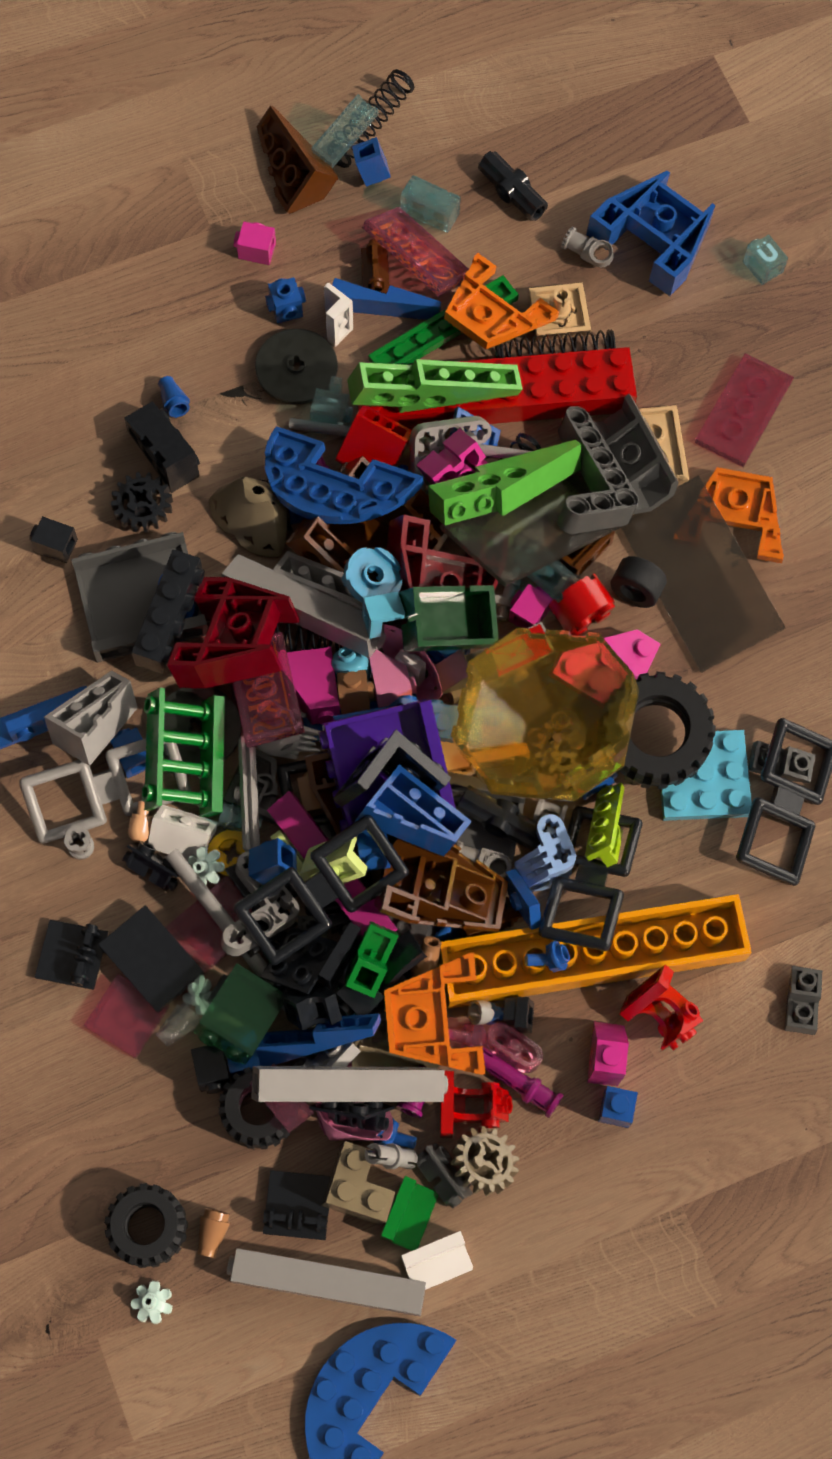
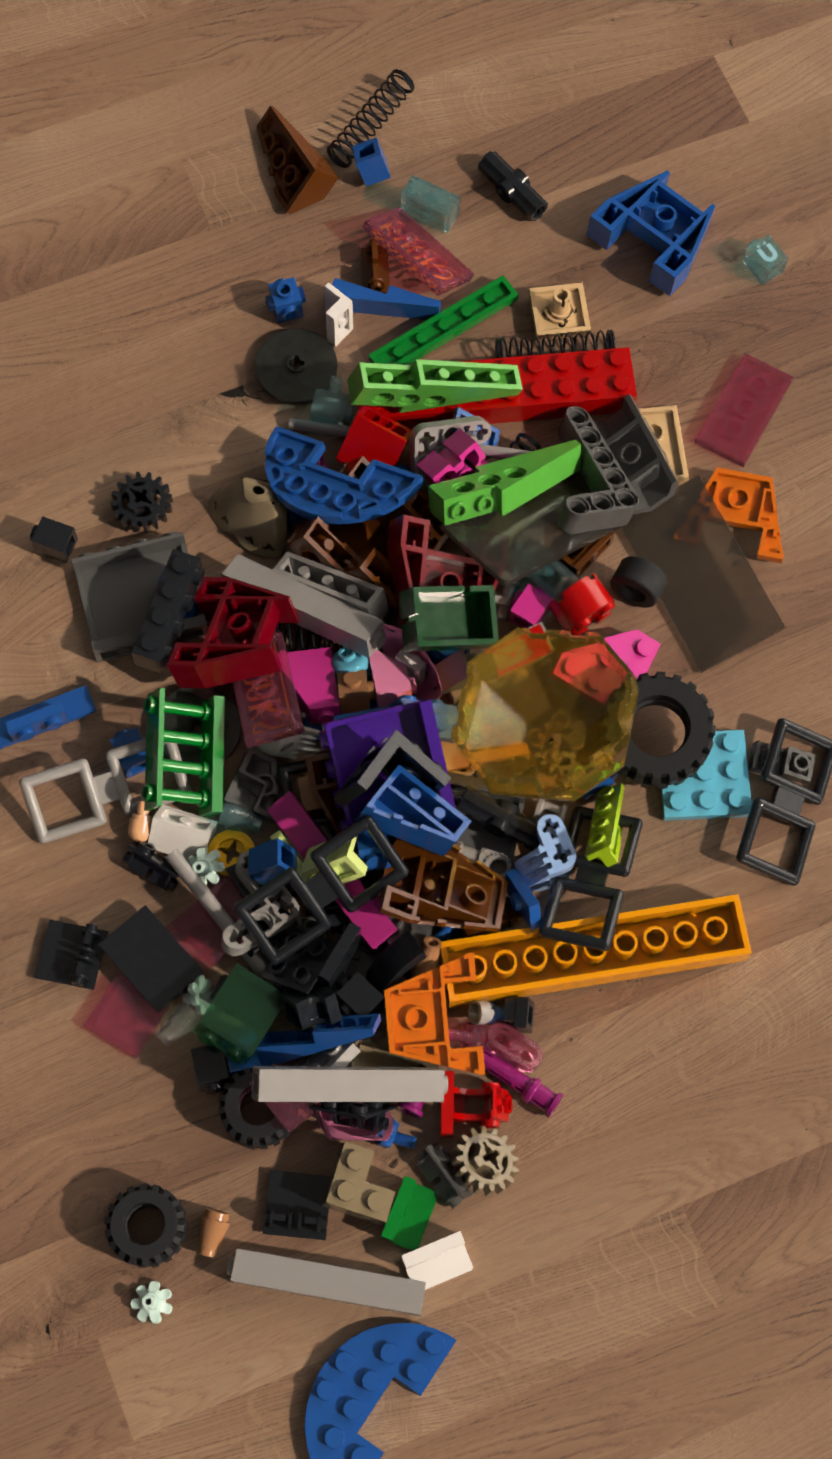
(84, 836): light grey bush -> none
(92, 717): light grey wedge -> none
(163, 446): black wedge -> none
(173, 398): blue cone -> none
(248, 795): light grey axle -> none
(255, 242): dark pink brick -> none
(345, 131): clear light blue hinge -> none
(369, 959): green brick -> none
(371, 560): dark azure plate -> none
(381, 609): medium azure panel -> none
(391, 1156): light grey pin -> none
(487, 316): orange wing -> none
(555, 957): blue plate -> none
(586, 246): light grey connector -> none
(608, 1054): dark pink slope -> none
(617, 1107): blue brick -> none
(647, 998): red tile -> none
(803, 1000): dark grey slope -> none

